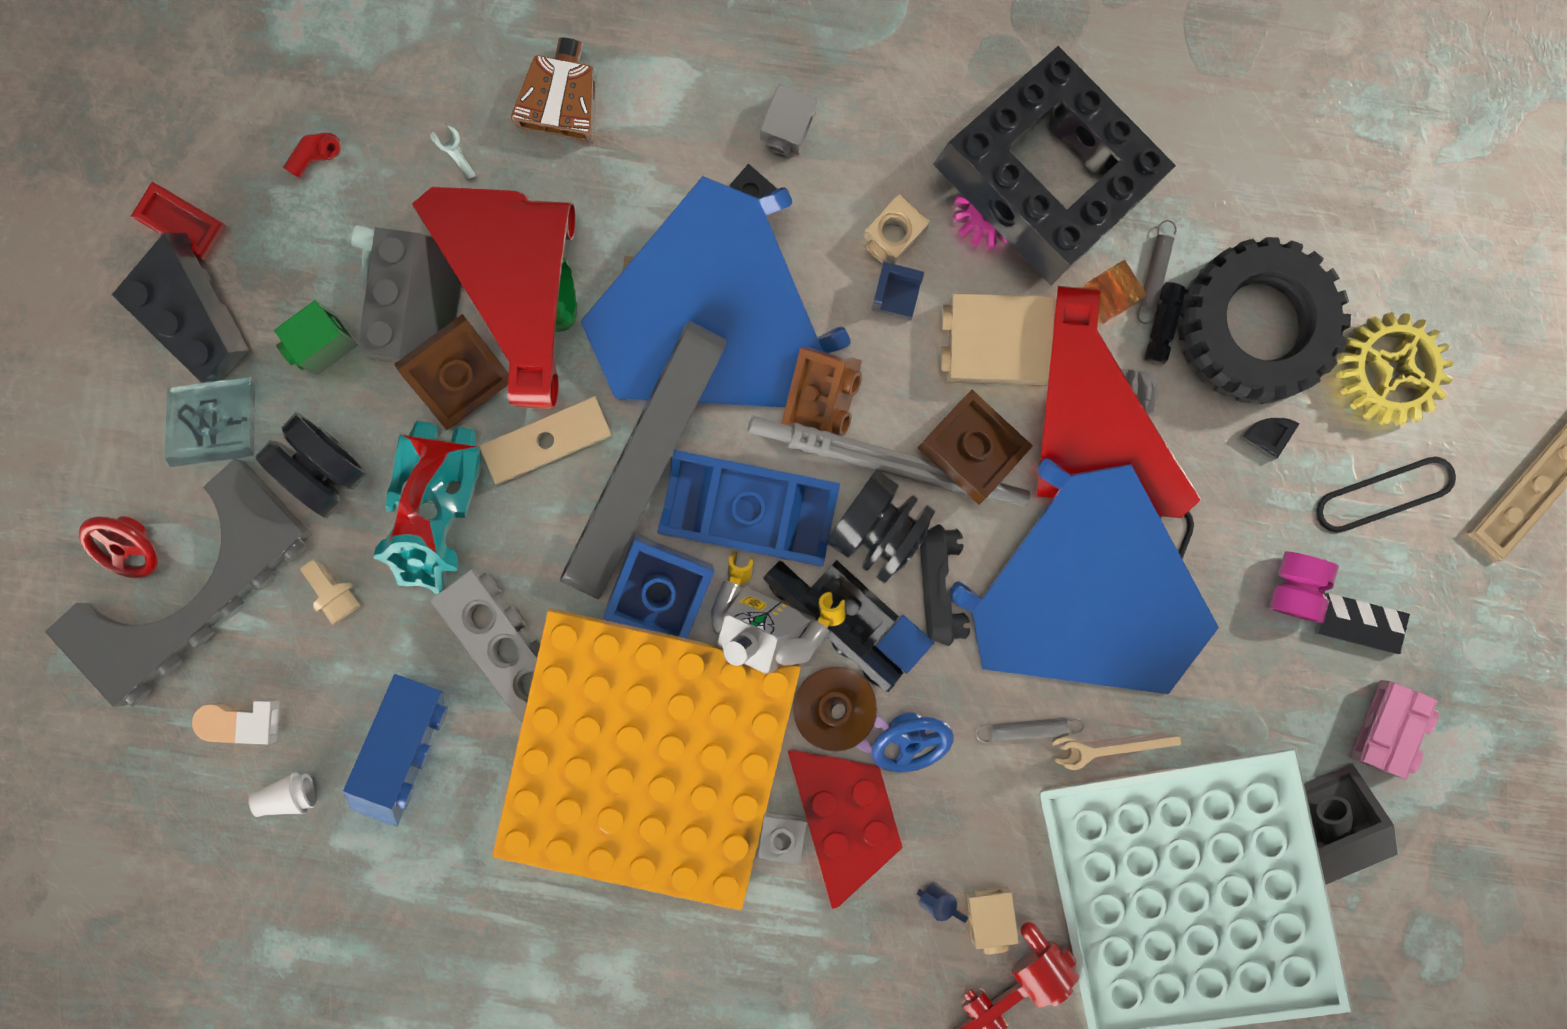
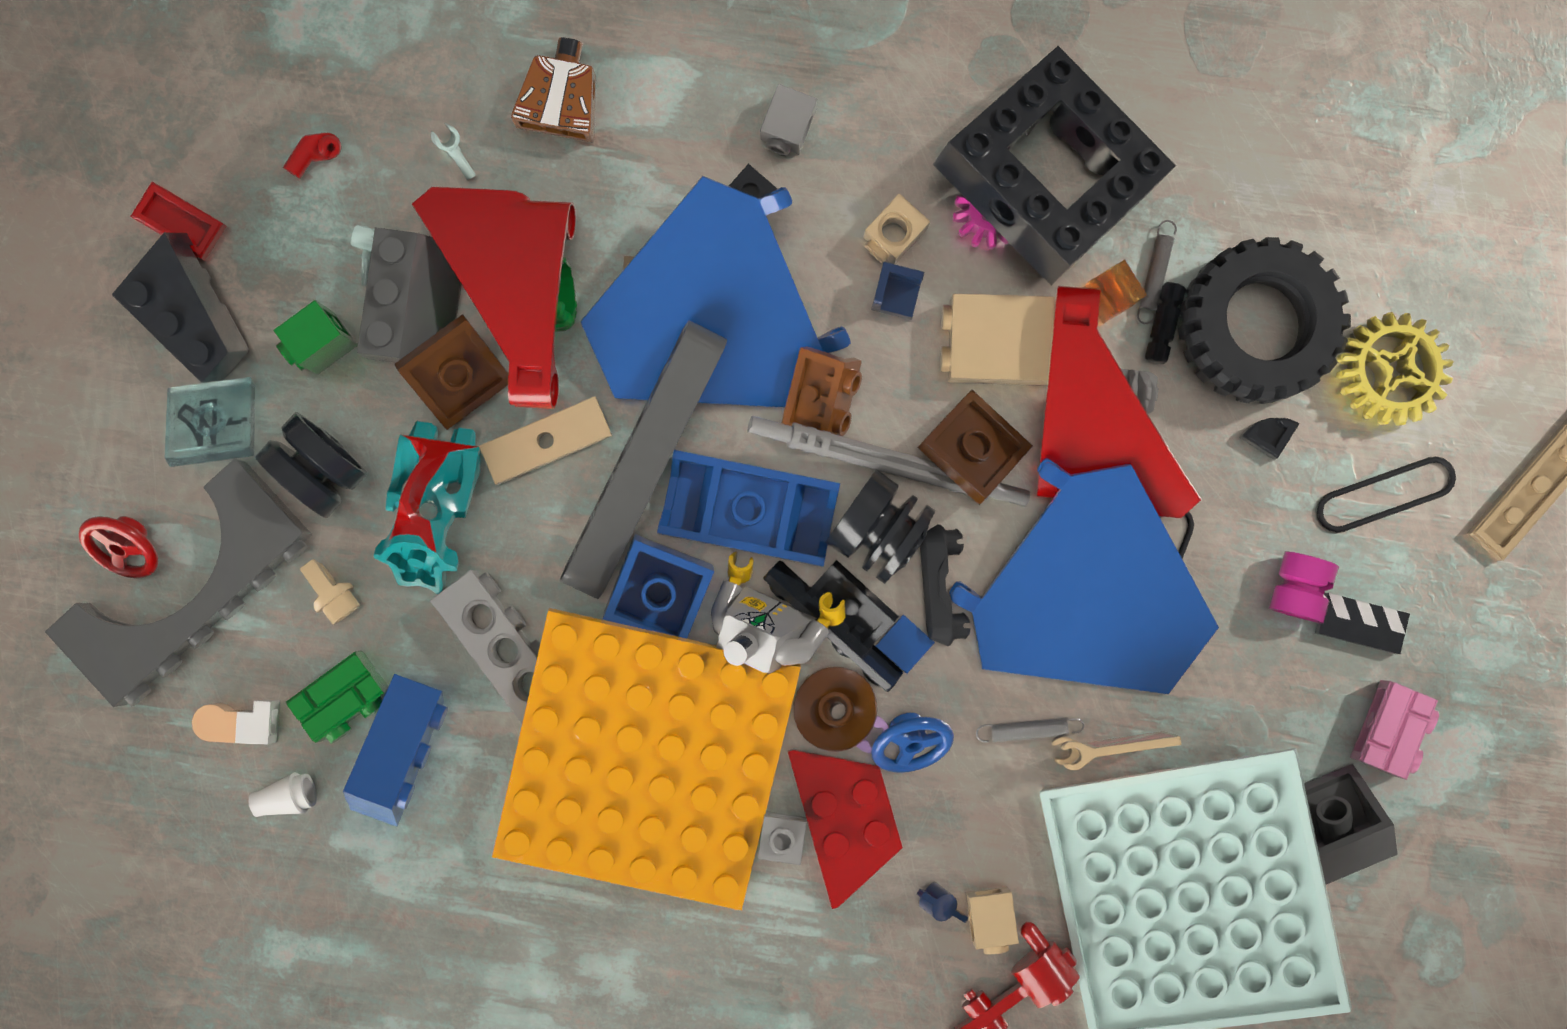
(339, 697): none -> green brick

